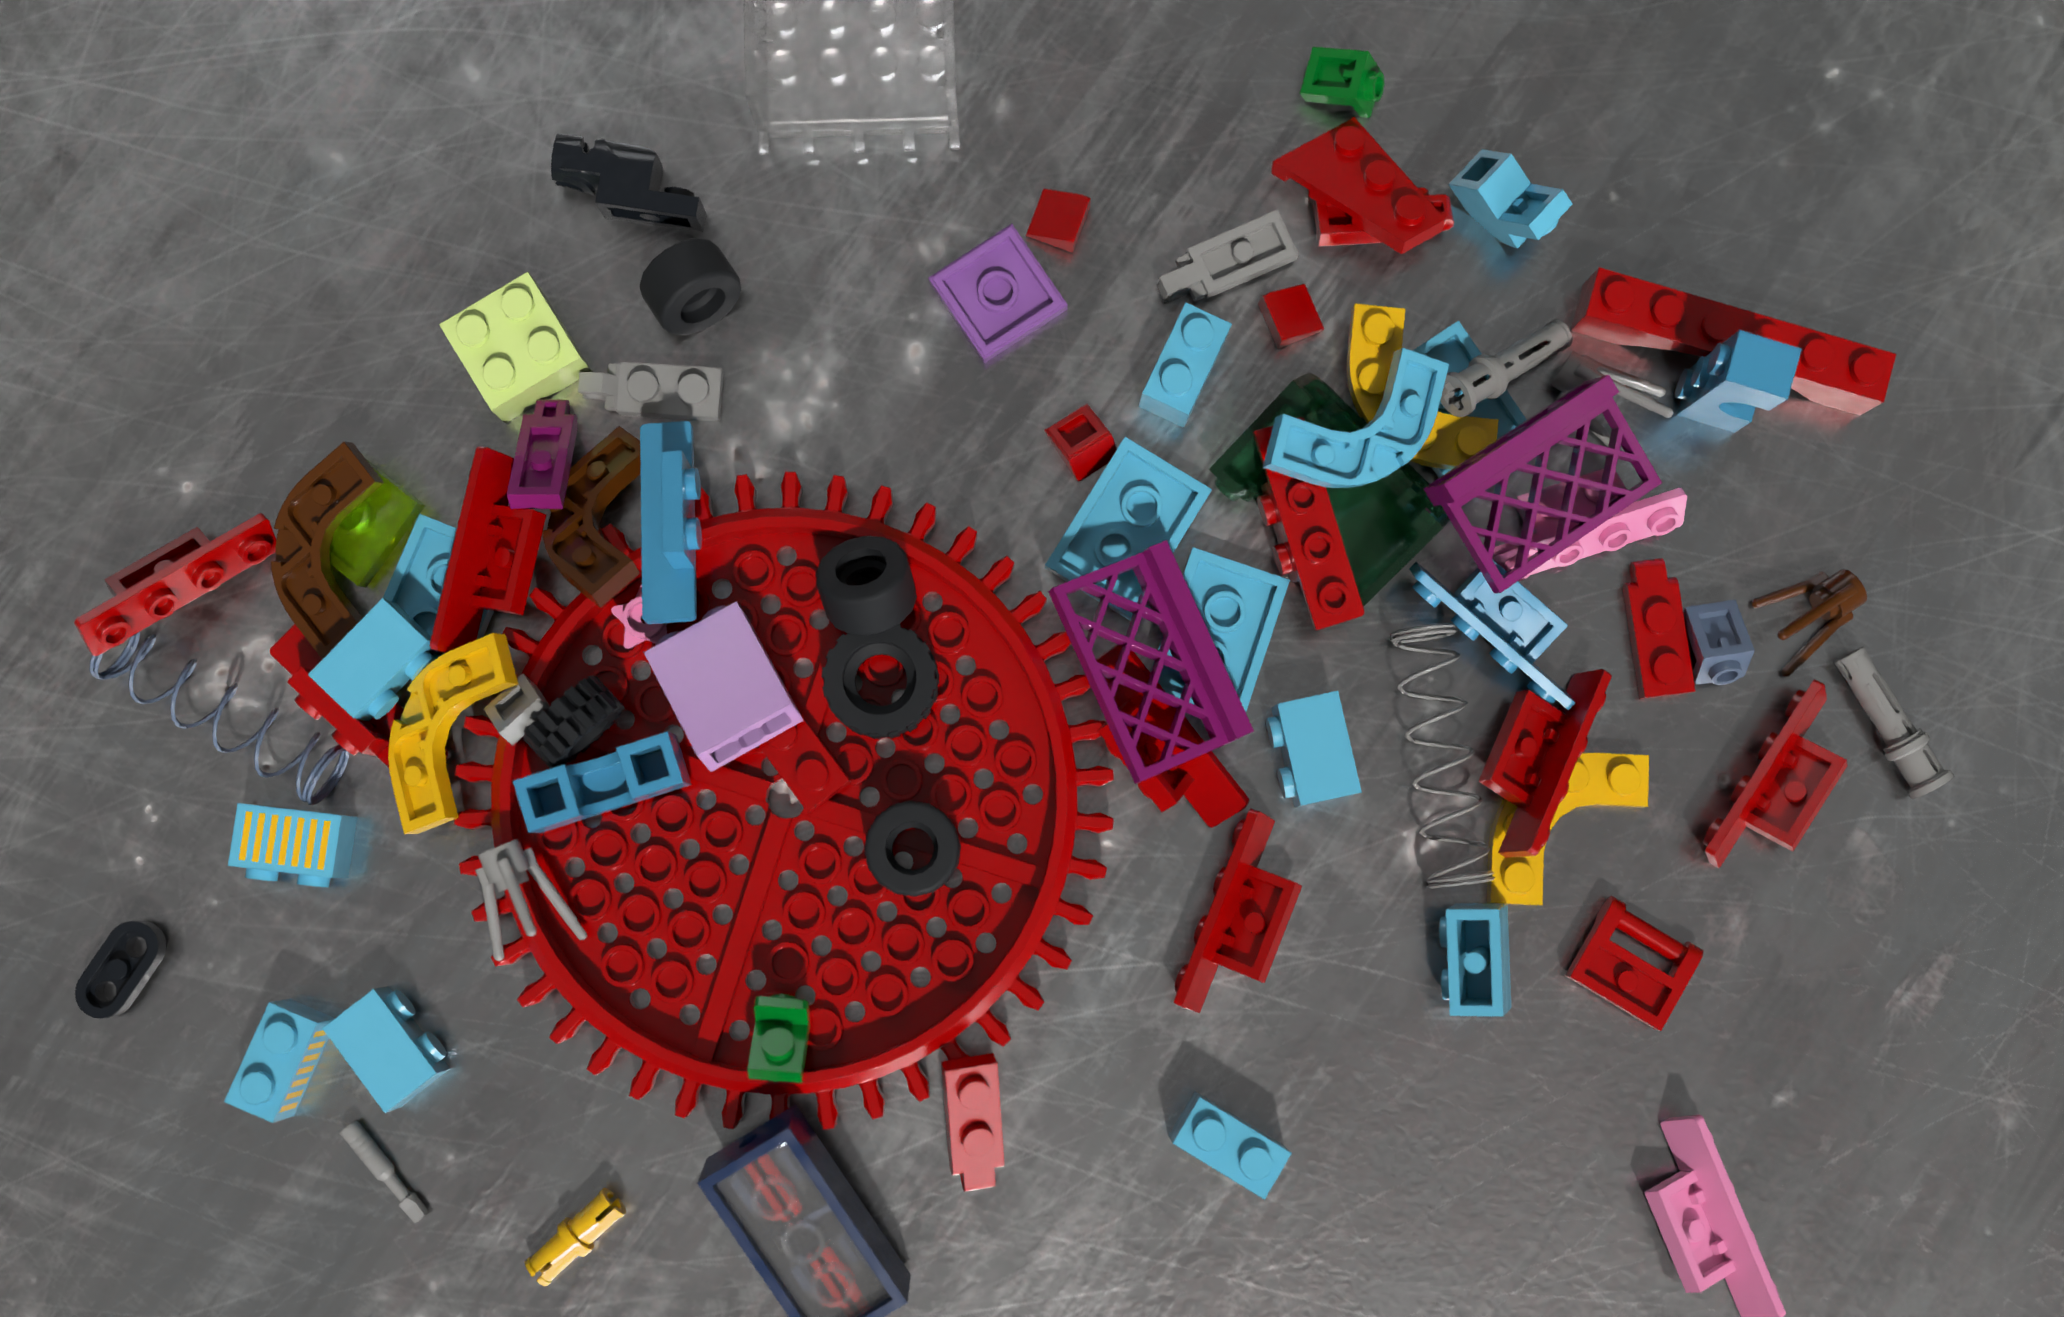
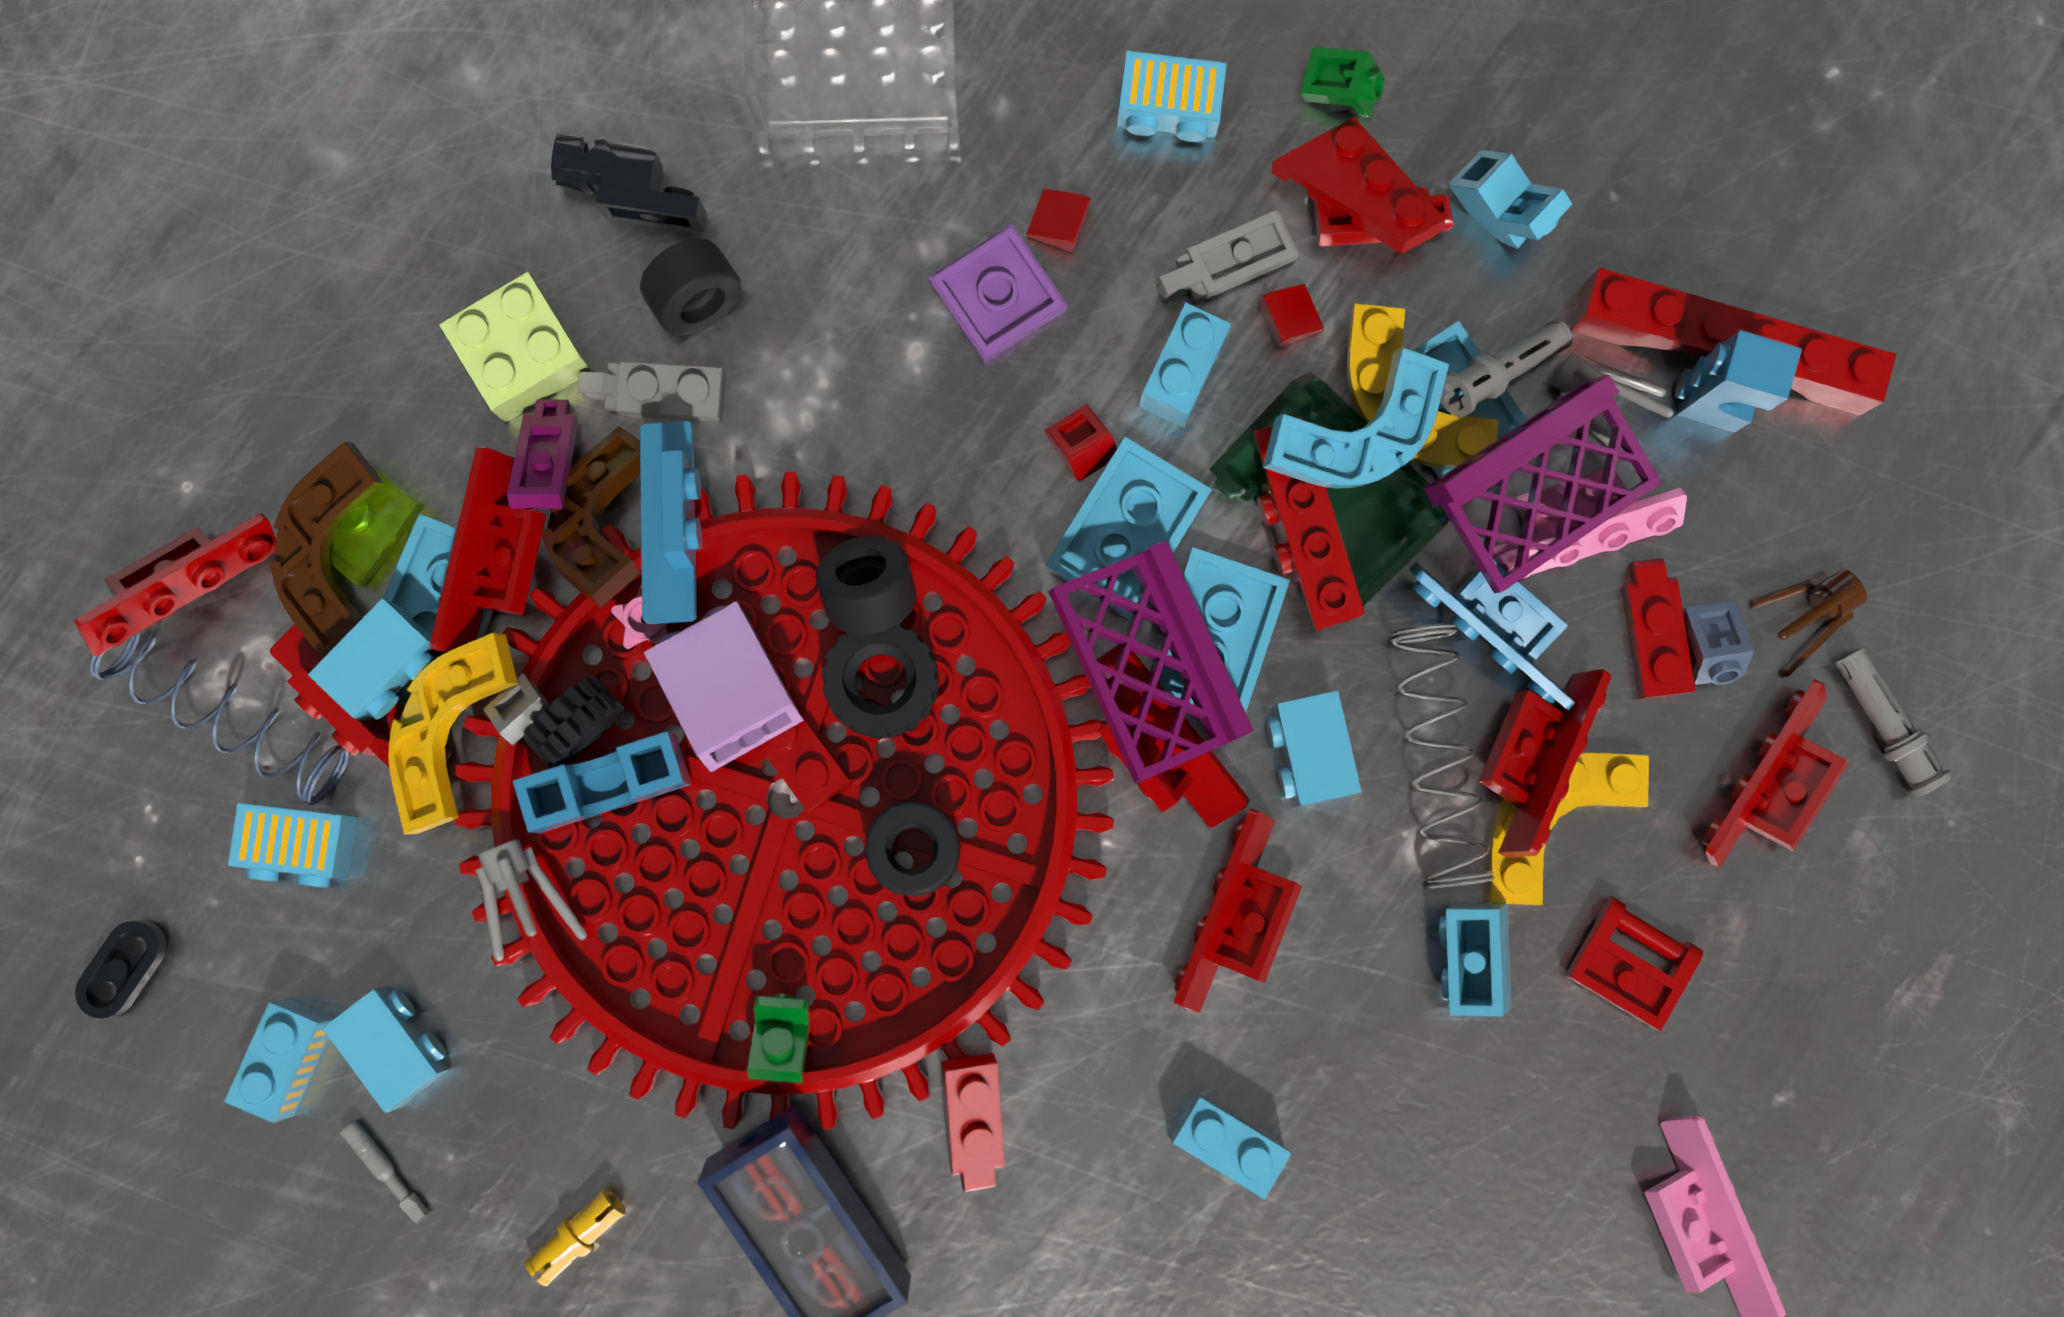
(1171, 96): none -> medium azure brick

